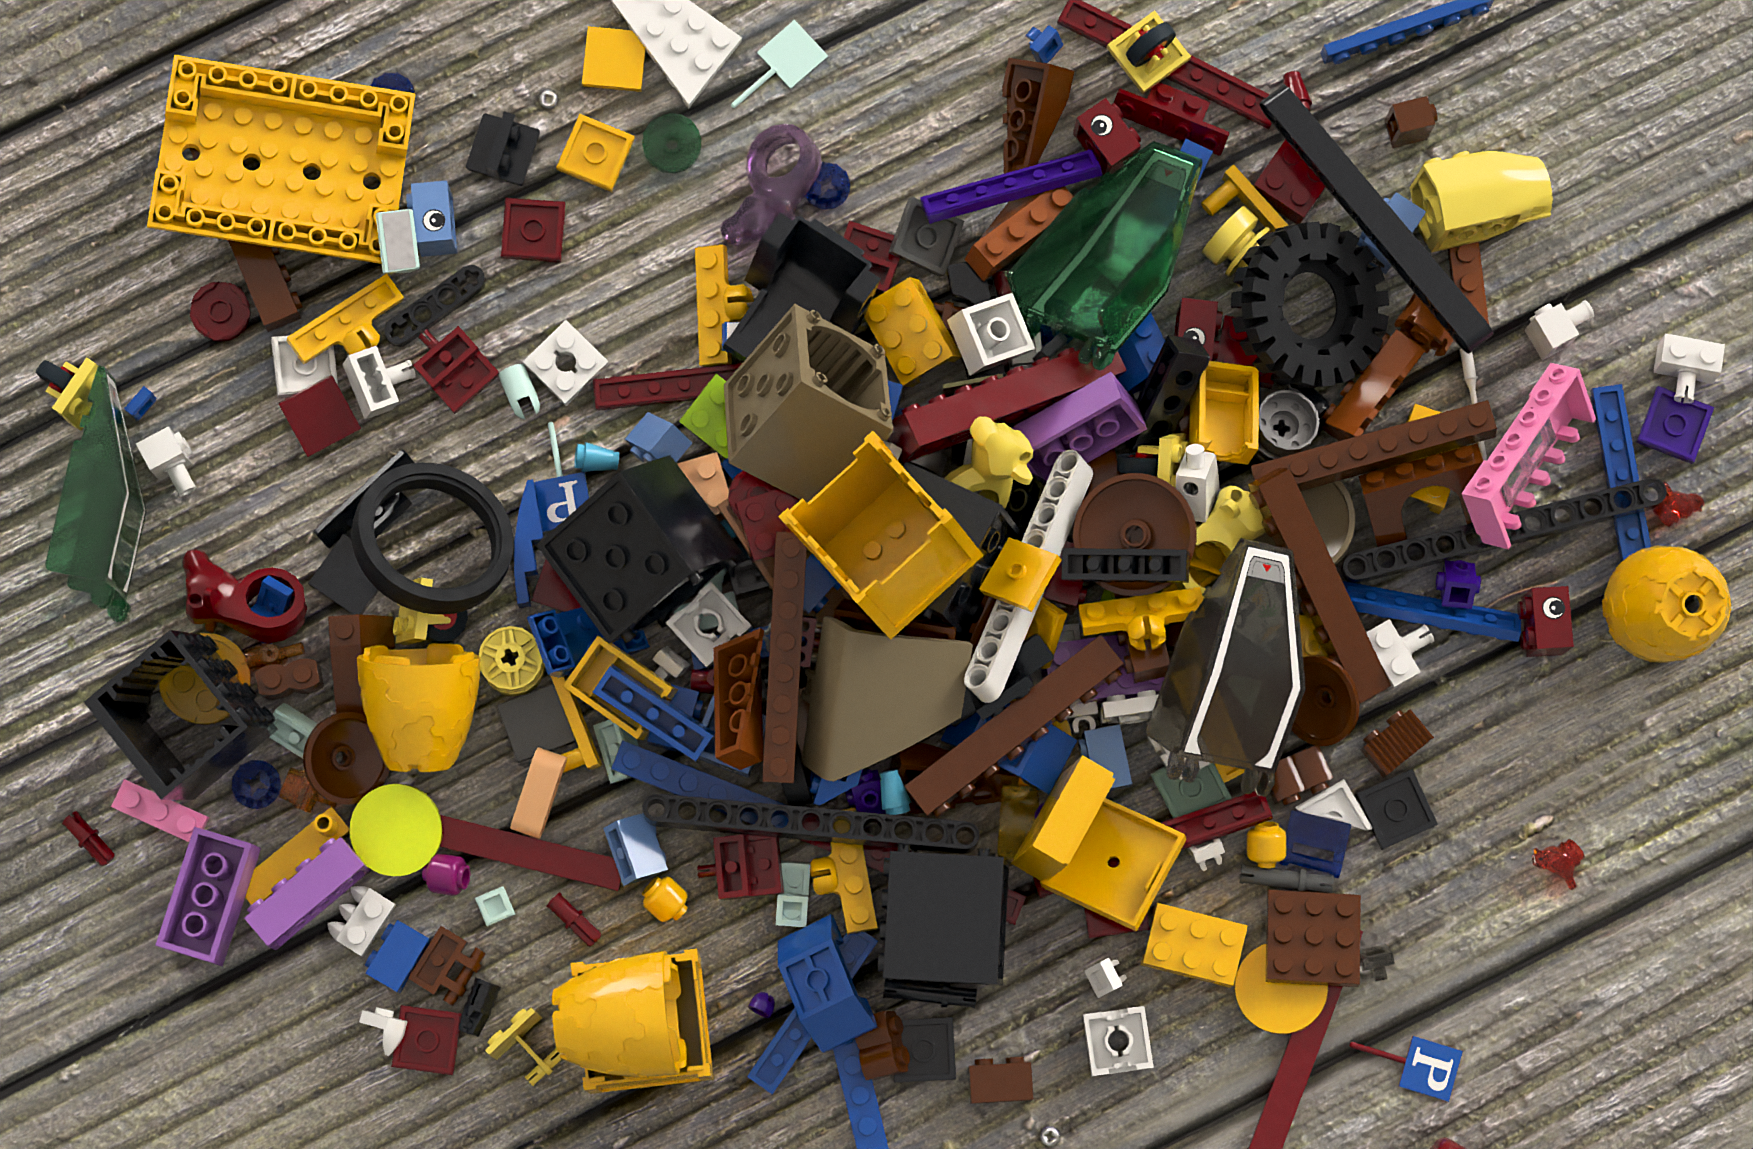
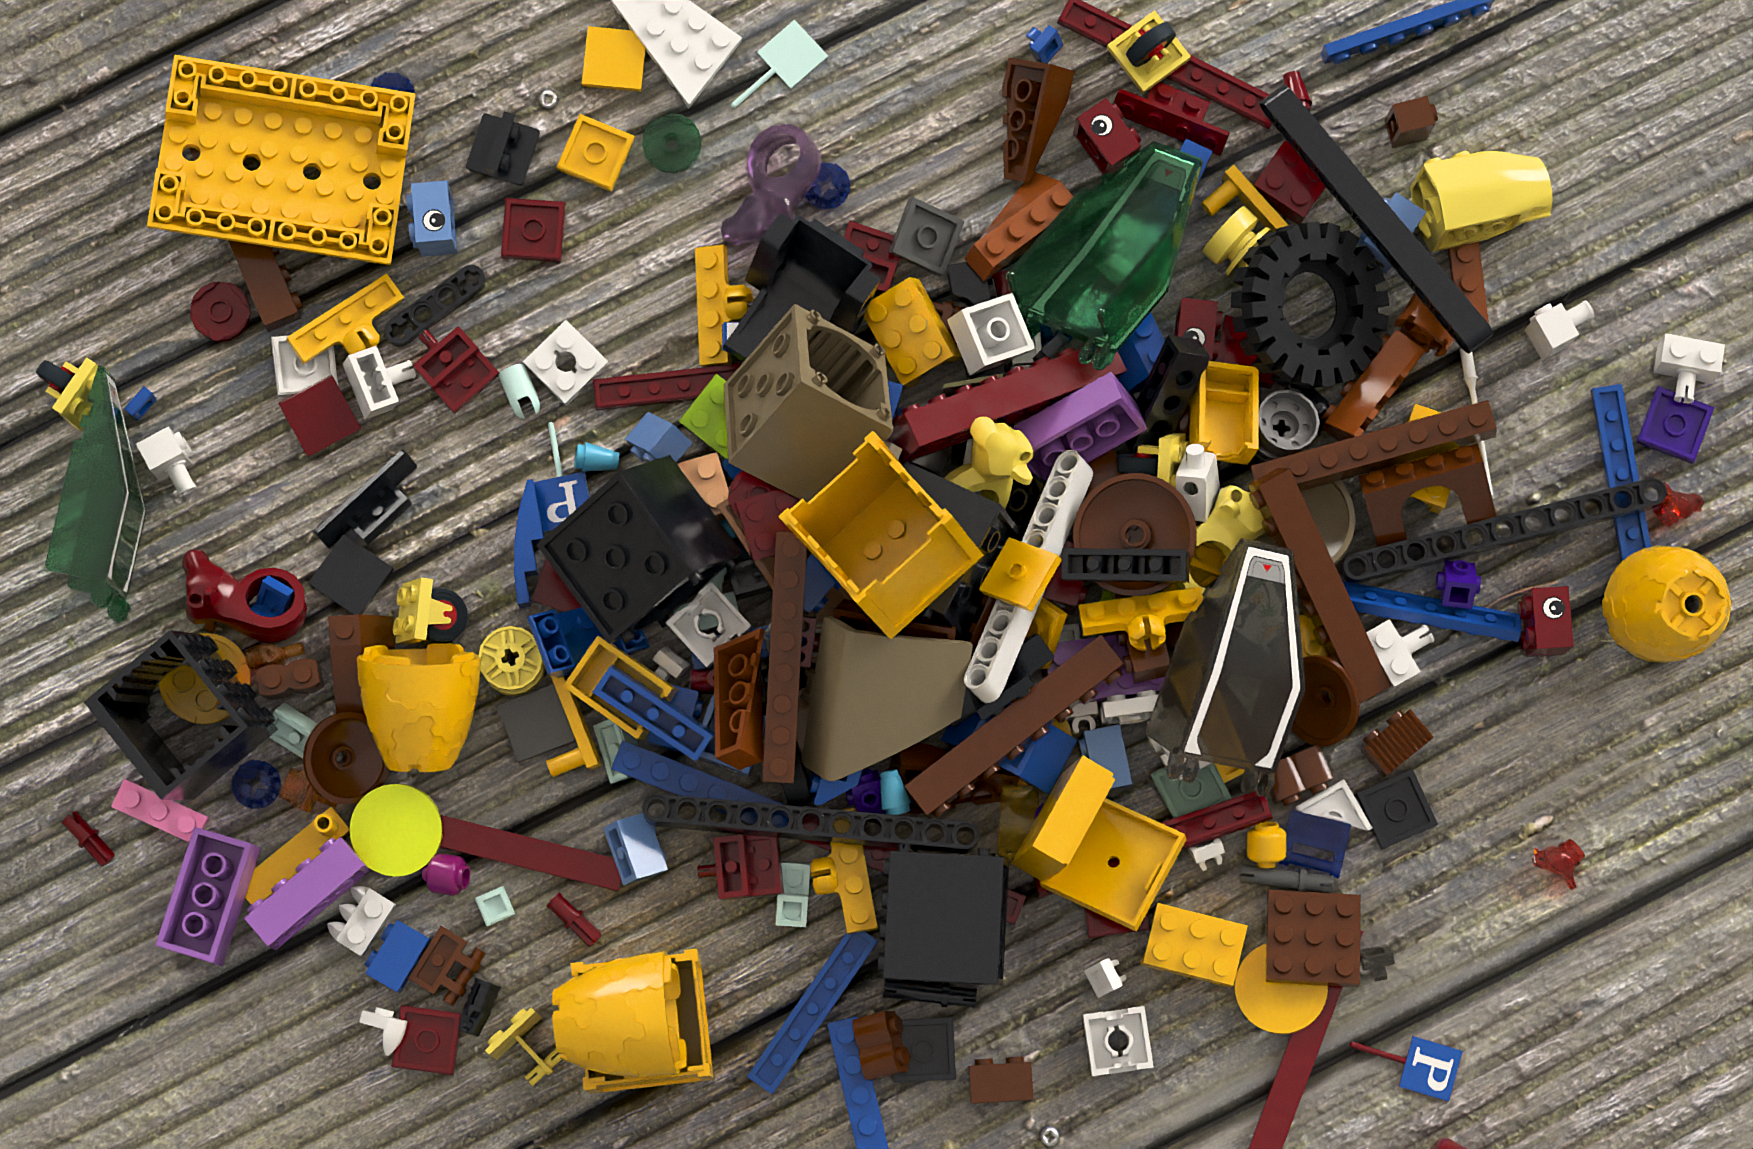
(397, 241): flat silver slope -> none
(412, 594): black tyre -> none
(538, 793): light nougat beam -> none
(665, 899): yellow head -> none
(762, 1004): dark purple hinge -> none
(823, 985): blue slope -> none
(1010, 186): dark purple tile -> none
(1524, 447): bright pink window -> none

